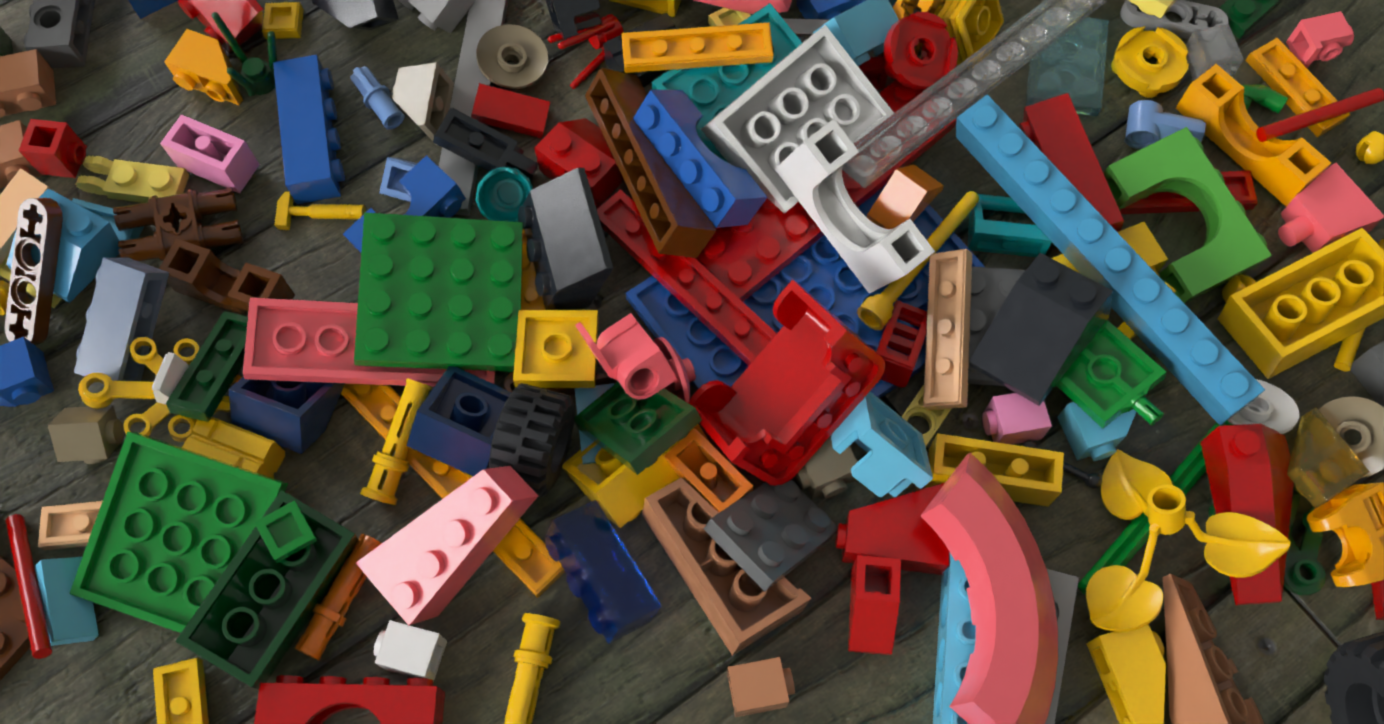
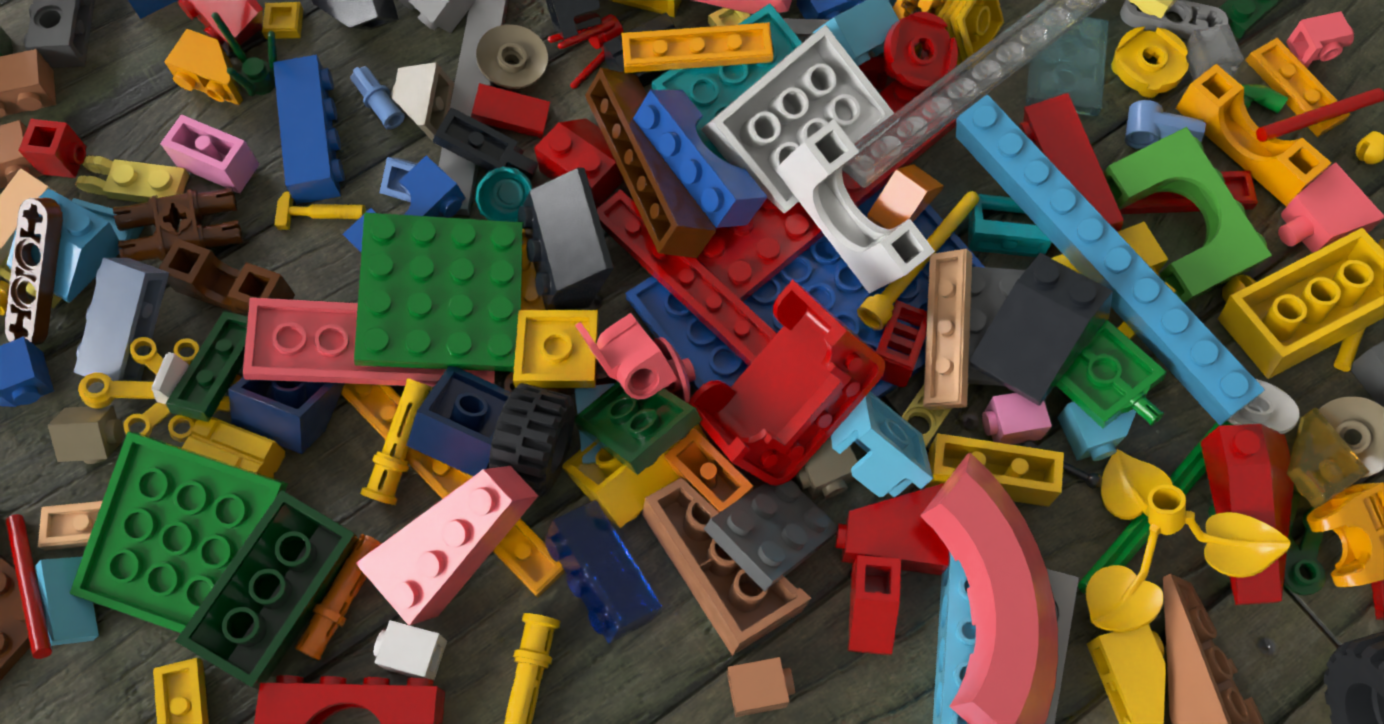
(285, 531): green plate -> none

